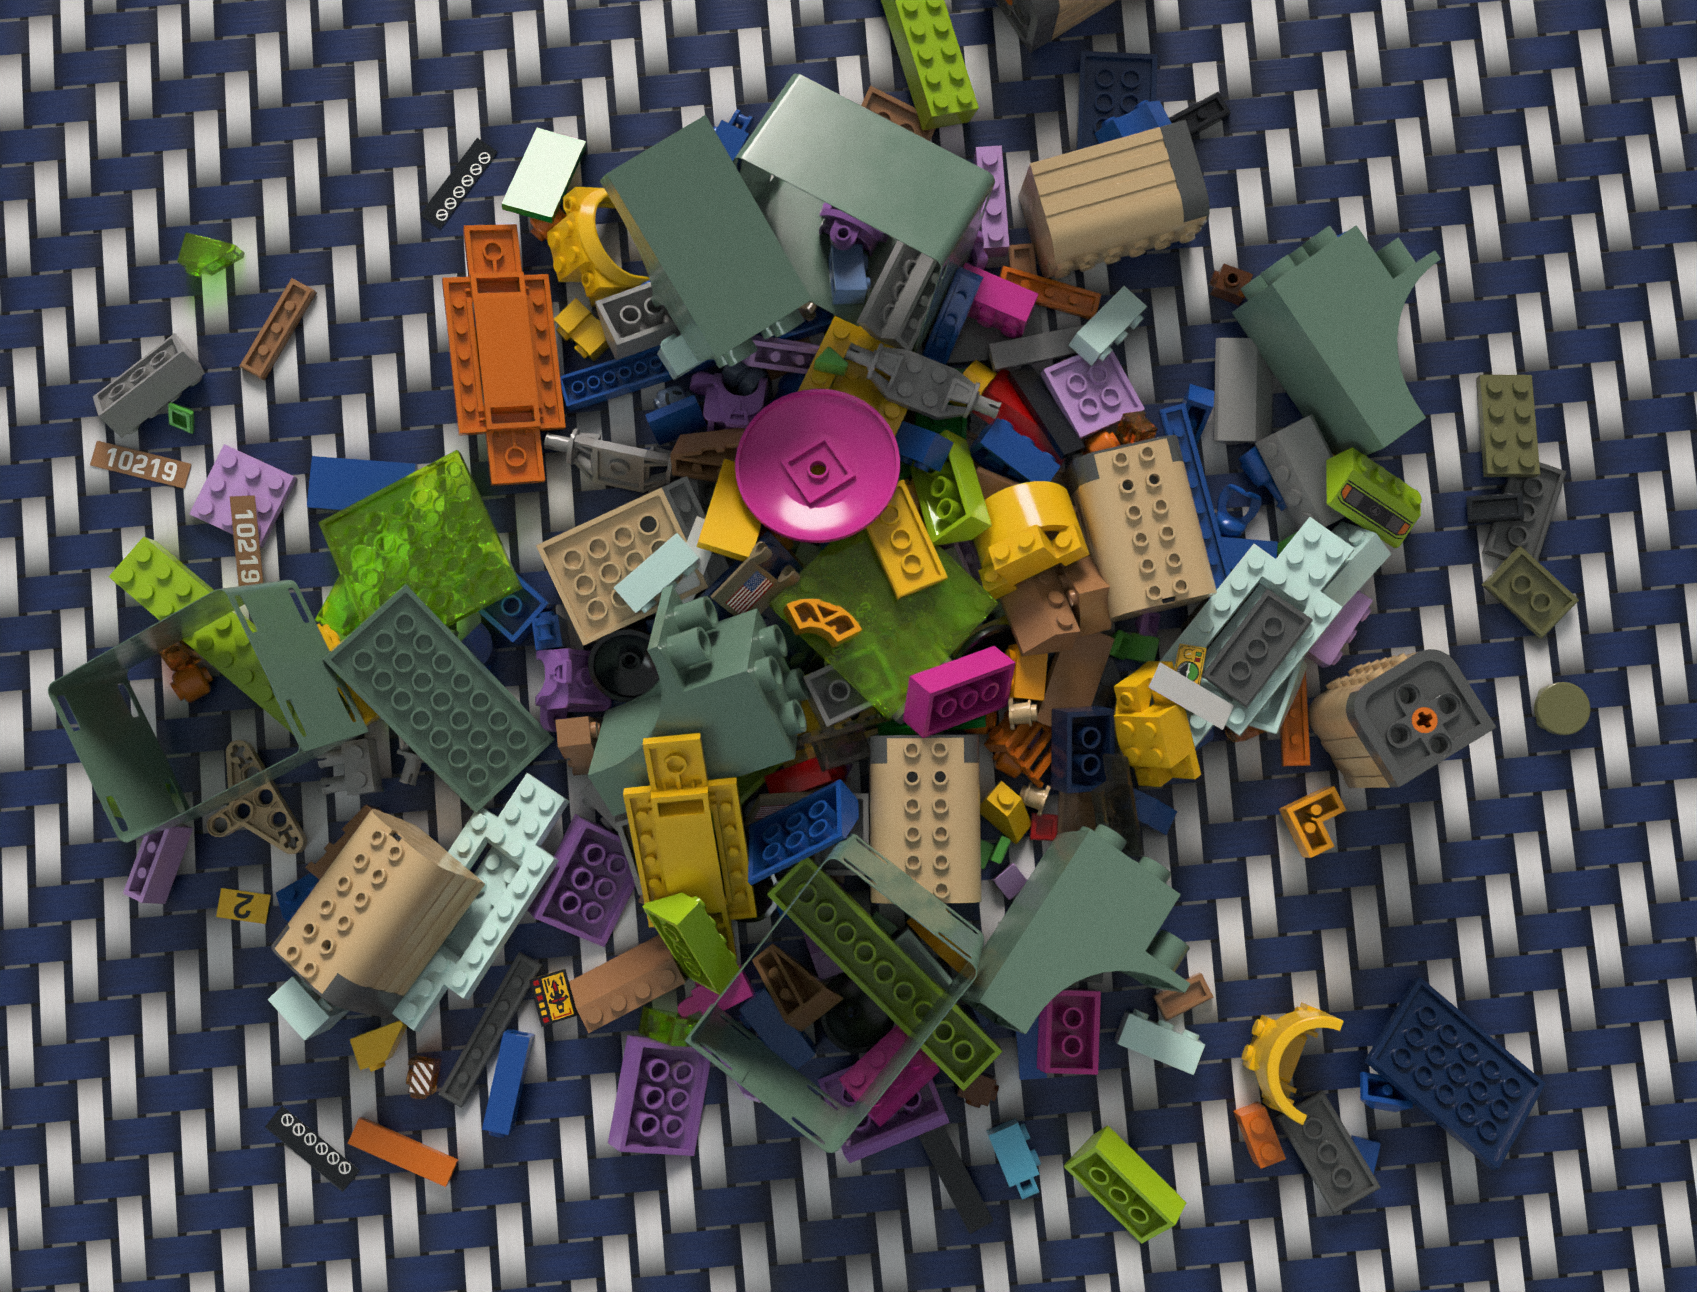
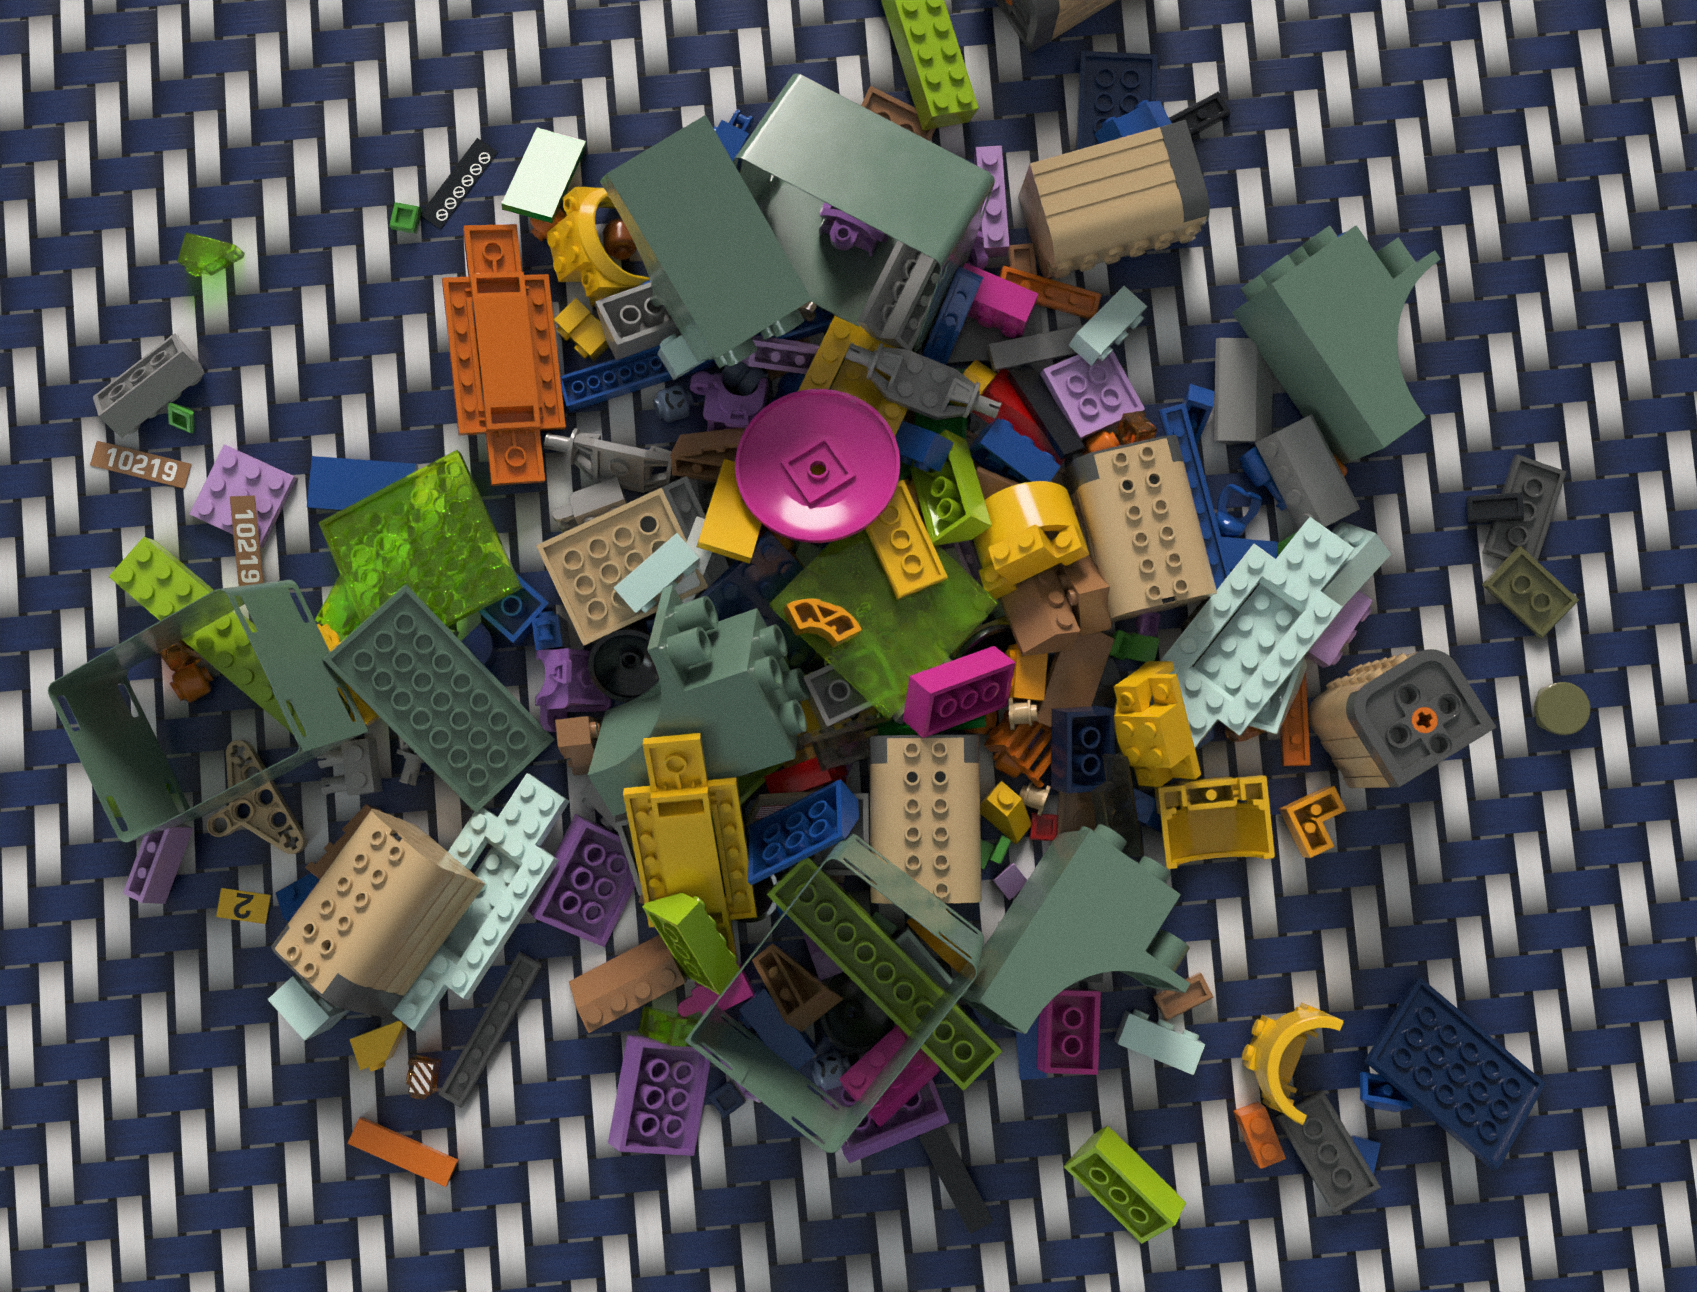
(278, 329): medium nougat tile -> none
(312, 1148): black sticker -> none
(405, 218): none -> bright green tile
(508, 1082): blue brick -> none
(553, 997): piece -> none
(590, 503): none -> light grey hinge
(618, 240): none -> dark orange head
(676, 419): blue tile -> none
(727, 1098): none -> dark blue tile
(752, 585): dark tan flag -> none
(829, 1068): none -> sand blue head
(831, 363): bright green slope -> none
(848, 275): medium blue brick -> none
(980, 1091): reddish brown brick -> none
(1014, 1155): medium azure brick -> none
(1191, 662): tile -> none
(1191, 696): white sticker -> none
(1212, 821): none -> yellow piece
(1228, 283): reddish brown brick -> none
(1257, 648): dark grey tile -> none
(1371, 496): lime slope -> none
(1508, 426): olive plate -> none

